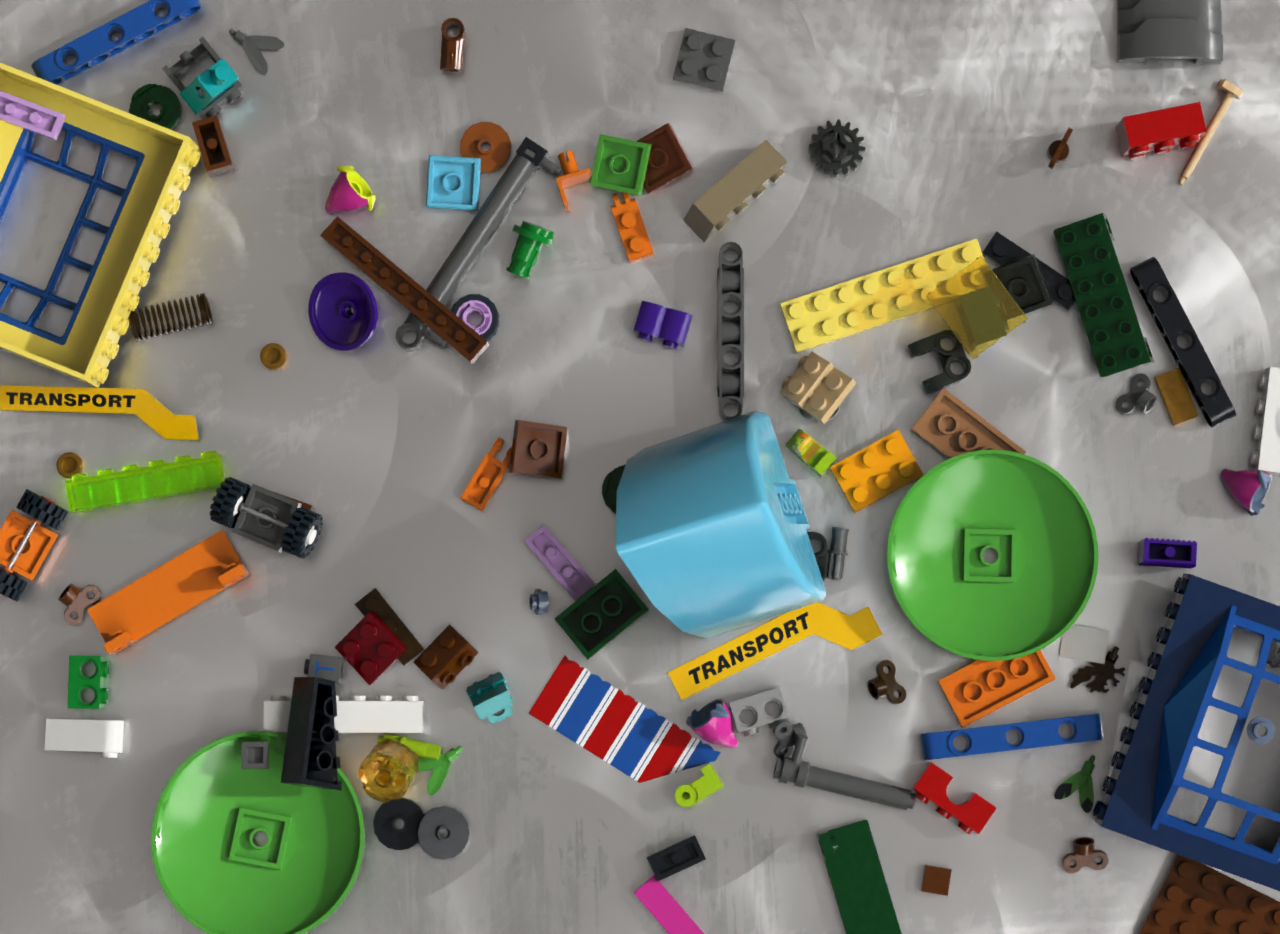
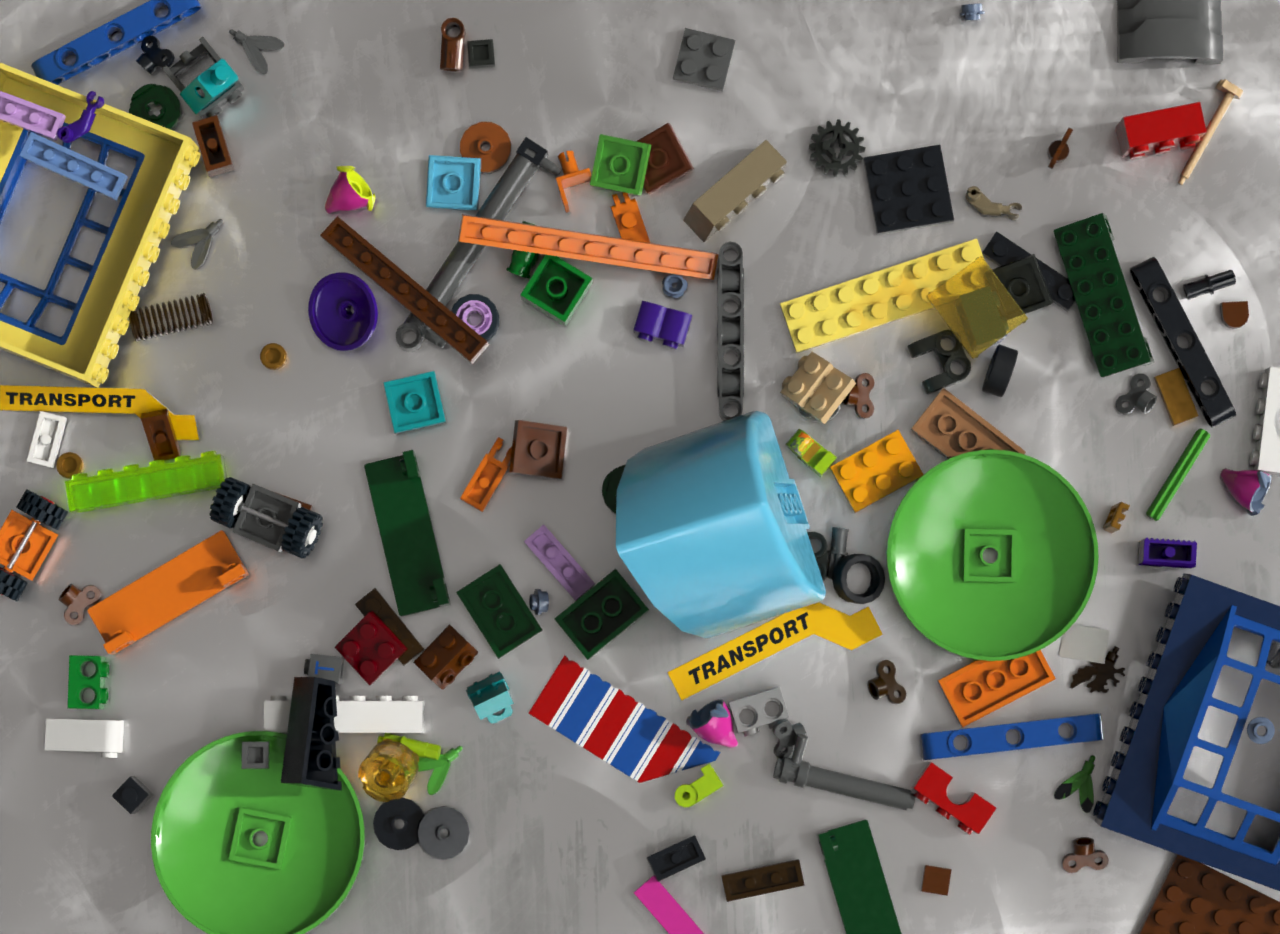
(46, 439): none -> white plate
(73, 166): none -> medium blue plate
(83, 125): none -> dark purple arm
(132, 795): none -> black brick
(154, 55): none -> black piece
(160, 435): none -> reddish brown plate
(201, 238): none -> dark grey piece
(407, 534): none -> dark green bracket
(414, 402): none -> teal plate
(481, 53): none -> pearl dark grey tile
(499, 611): none -> dark green plate
(556, 289): none -> green brick
(587, 247): none -> orange plate
(675, 292): none -> sand blue plate
(762, 880): none -> dark brown plate
(860, 396): none -> reddish brown piece
(876, 584): none -> black tyre
(908, 189): none -> black plate
(972, 11): none -> sand blue plate
(986, 207): none -> dark tan arm
(1000, 370): none -> black tyre
(1115, 515): none -> pearl gold tile
(1178, 474): none -> bright green axle
(1209, 284): none -> black axle
(1234, 313): none -> reddish brown tile

